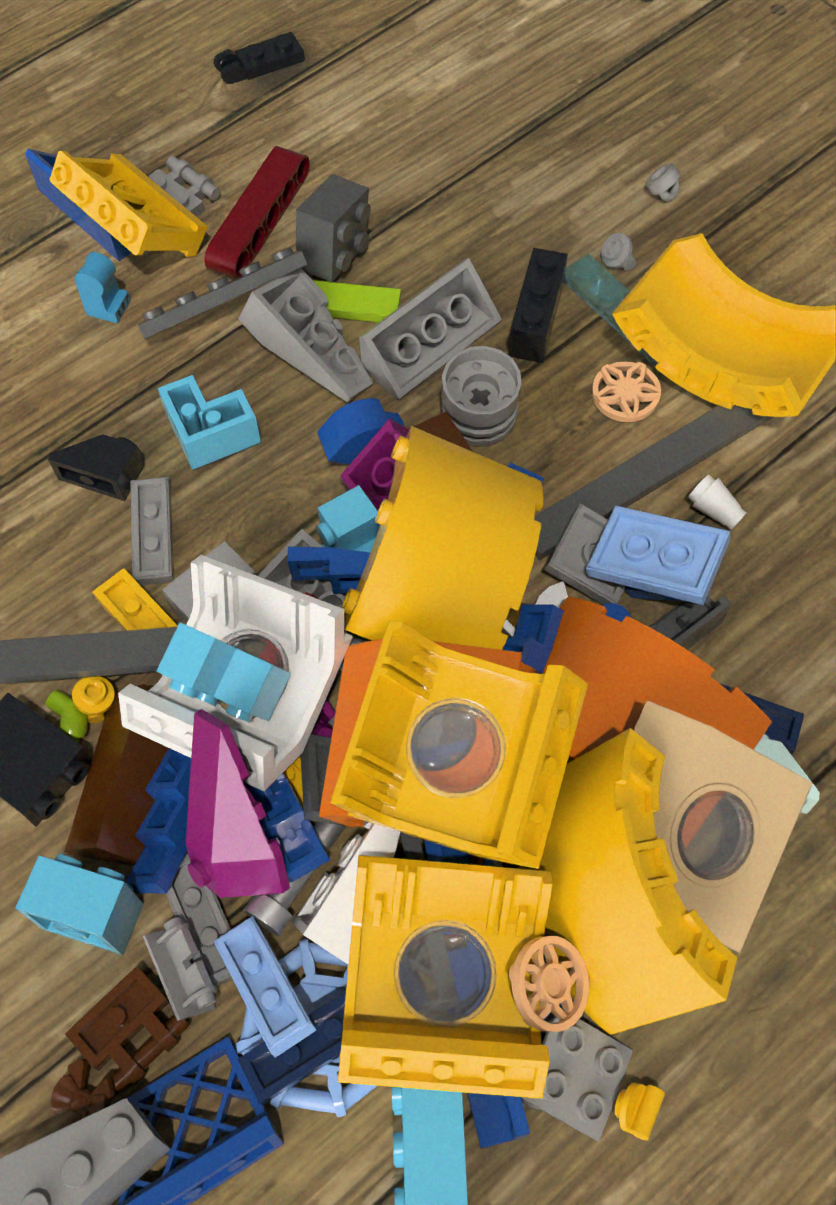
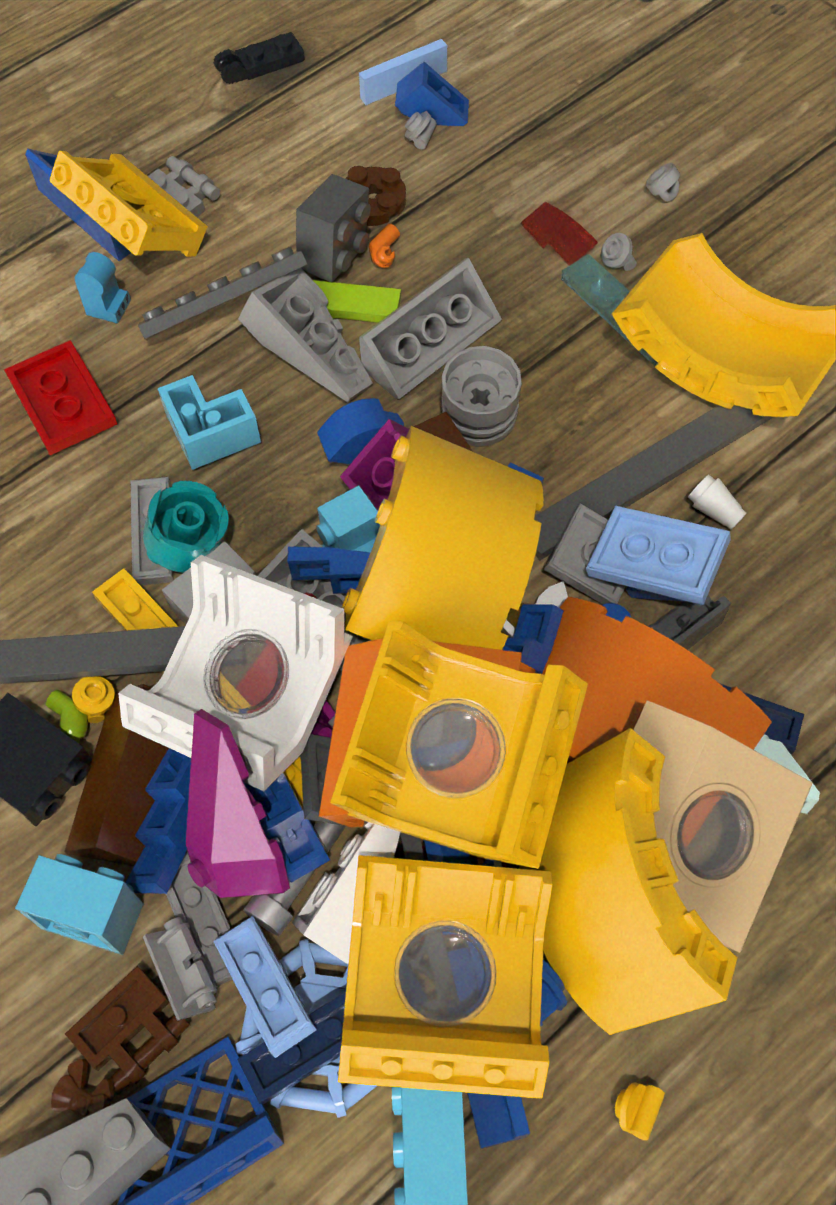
(60, 397): none -> red plate
(99, 465): black slope -> none
(183, 525): none -> teal brick
(216, 670): medium azure brick -> none
(257, 212): dark red beam -> none
(380, 246): none -> orange arm
(383, 78): none -> light blue tile
(388, 188): none -> reddish brown plate
(420, 129): none -> light grey plate
(430, 92): none -> blue slope
(537, 305): black brick -> none
(549, 983): light nougat wheel -> none
(559, 230): none -> clear red slope
(582, 1077): light grey hinge -> none
(626, 391): light nougat wheel -> none

